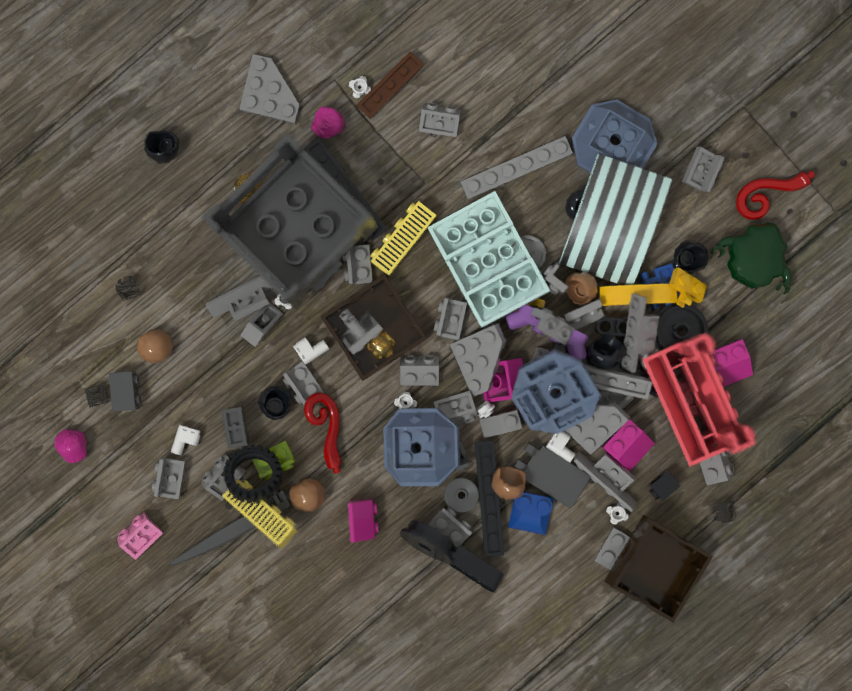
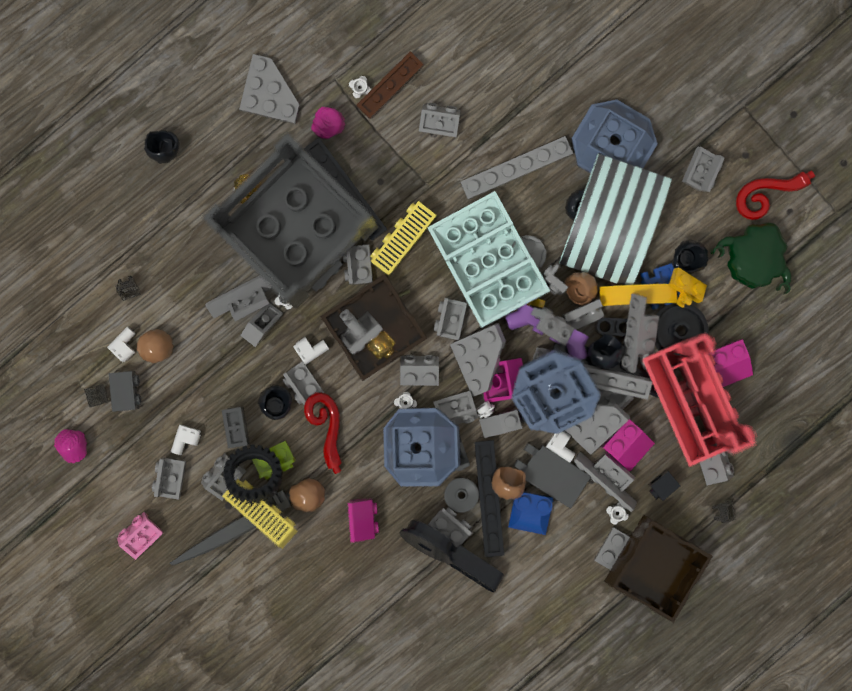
(120, 347): none -> white piece

